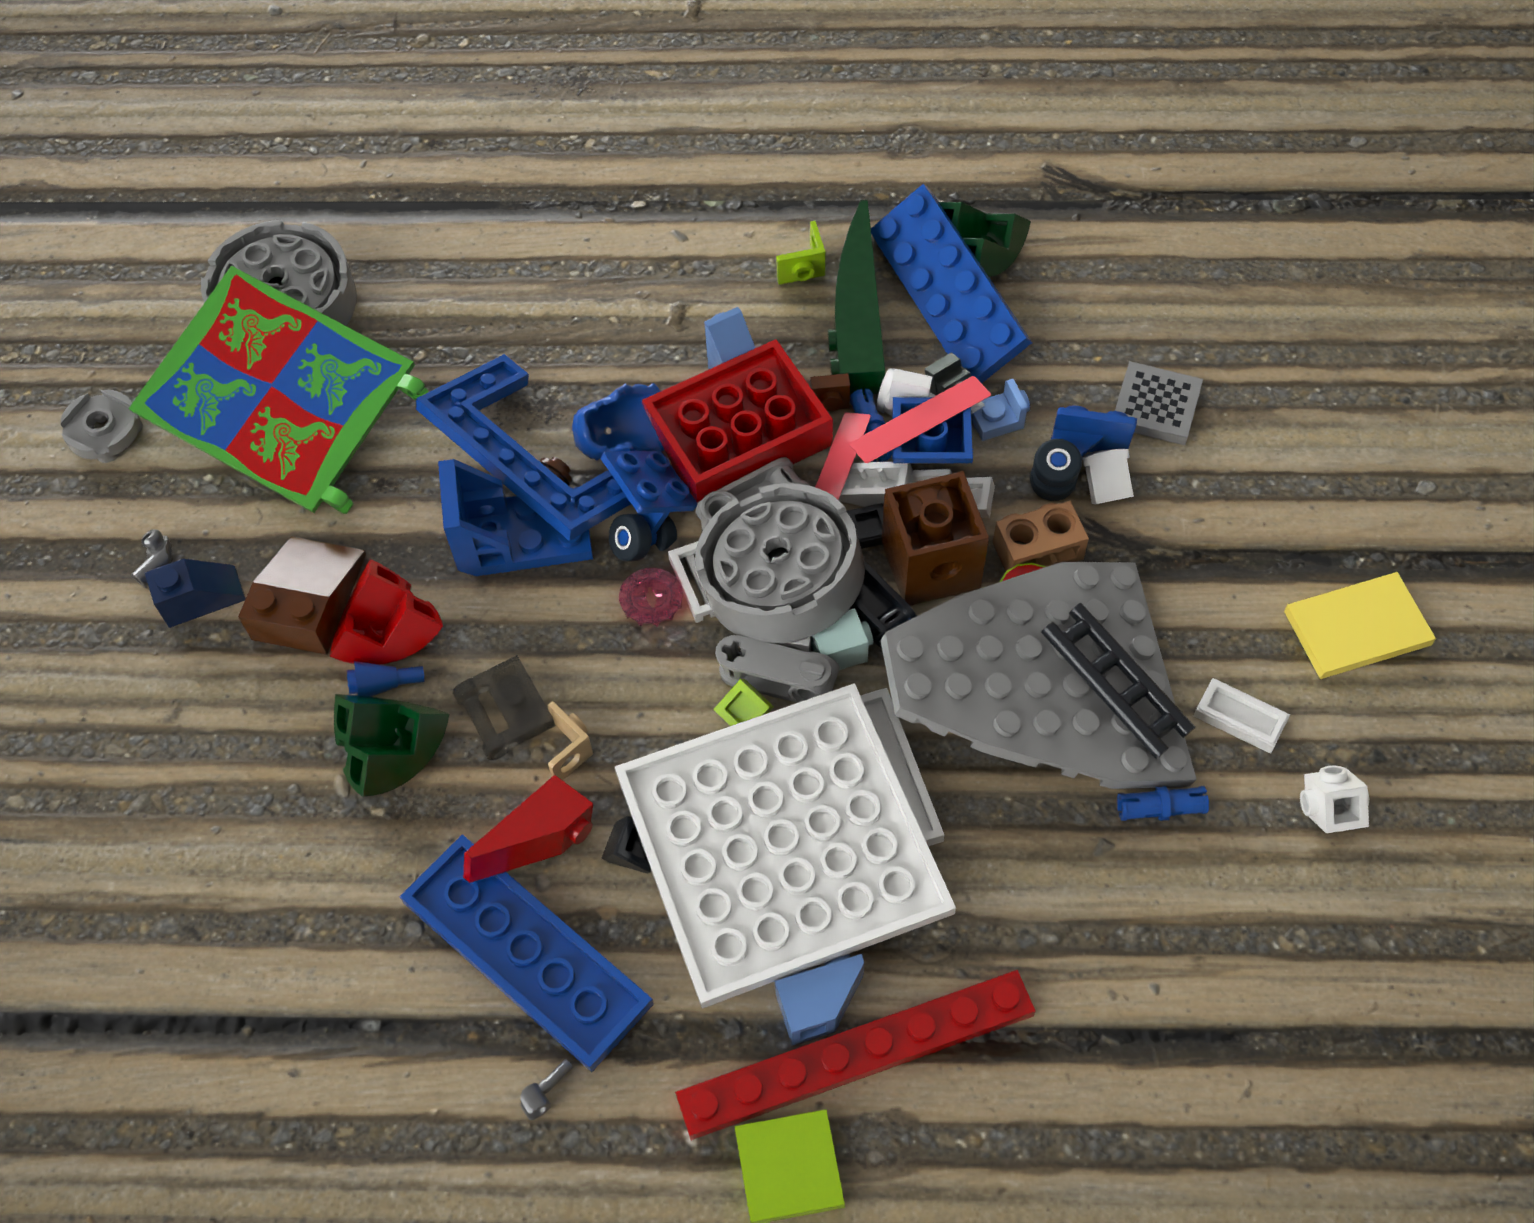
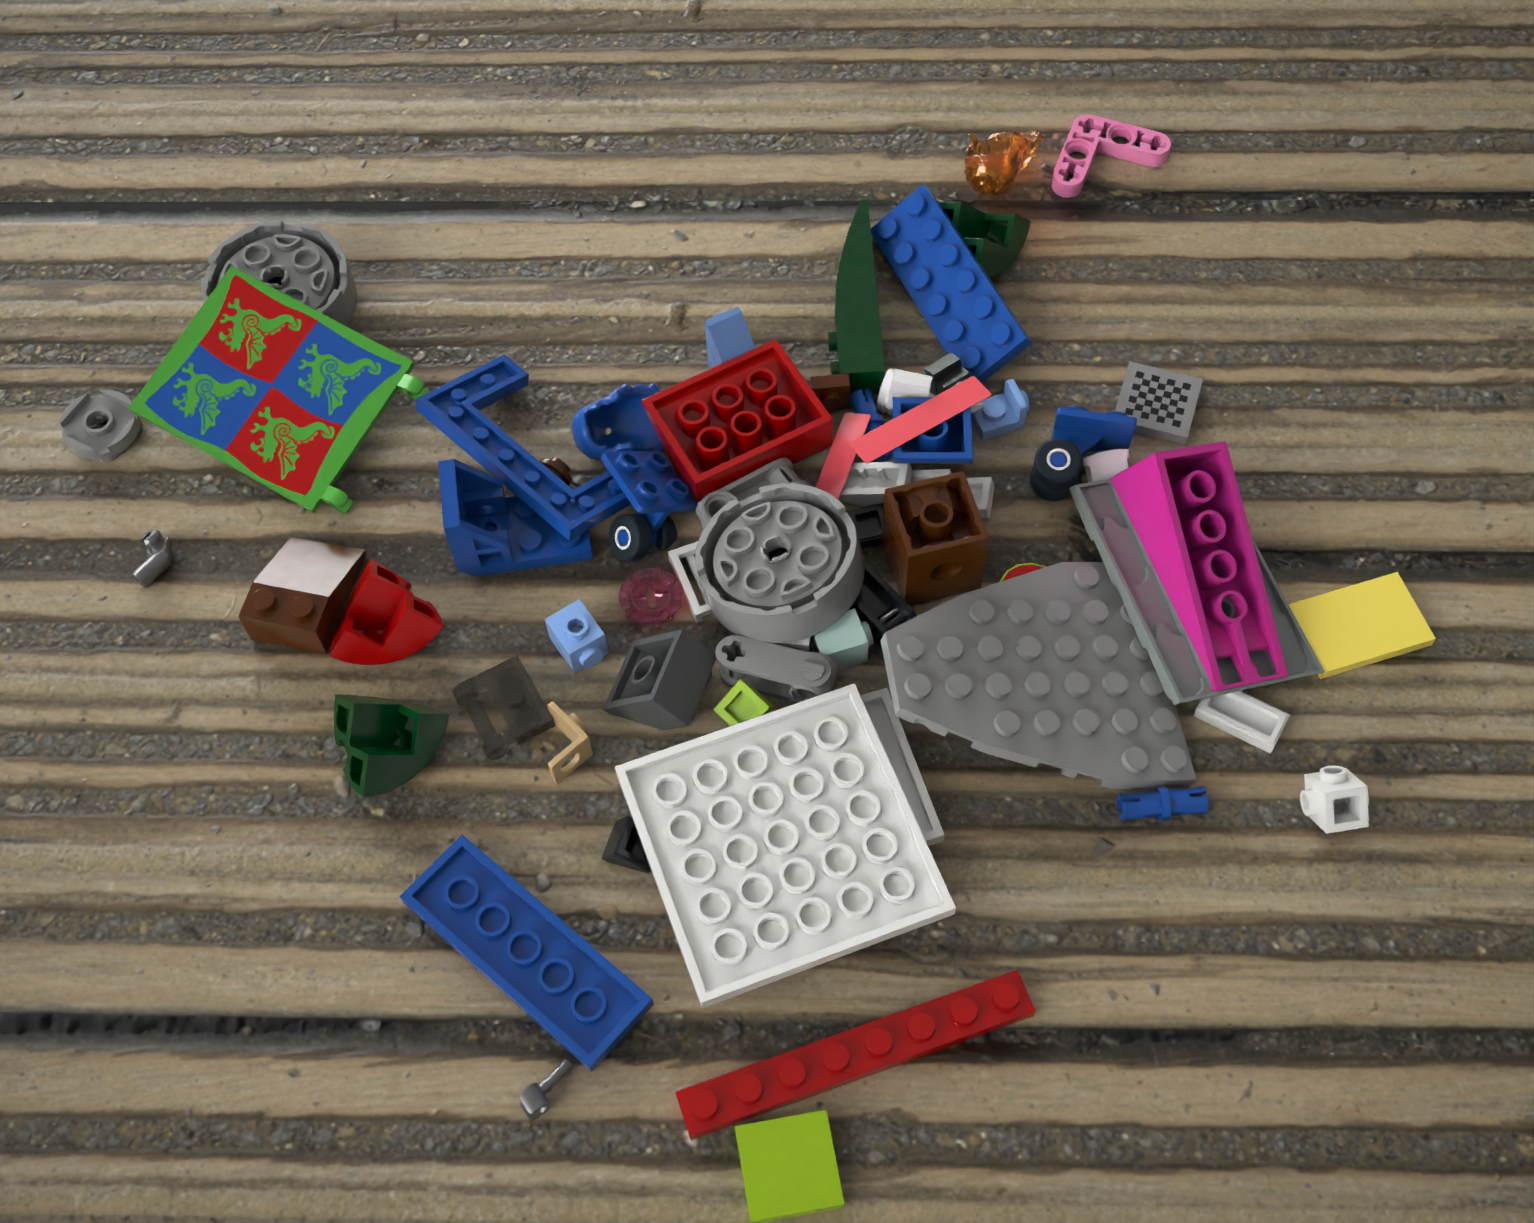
(193, 589): dark blue slope -> none
(374, 679): blue cone -> none
(532, 832): red slope -> none
(577, 636): none -> light blue brick
(662, 680): none -> dark grey slope
(805, 263): lime bracket -> none
(818, 998): medium blue slope -> none
(999, 159): none -> clear orange piece
(1041, 544): medium nougat brick -> none
(1093, 143): none -> bright pink beam
(1120, 703): black bar -> none
(1194, 575): none -> dark pink piece

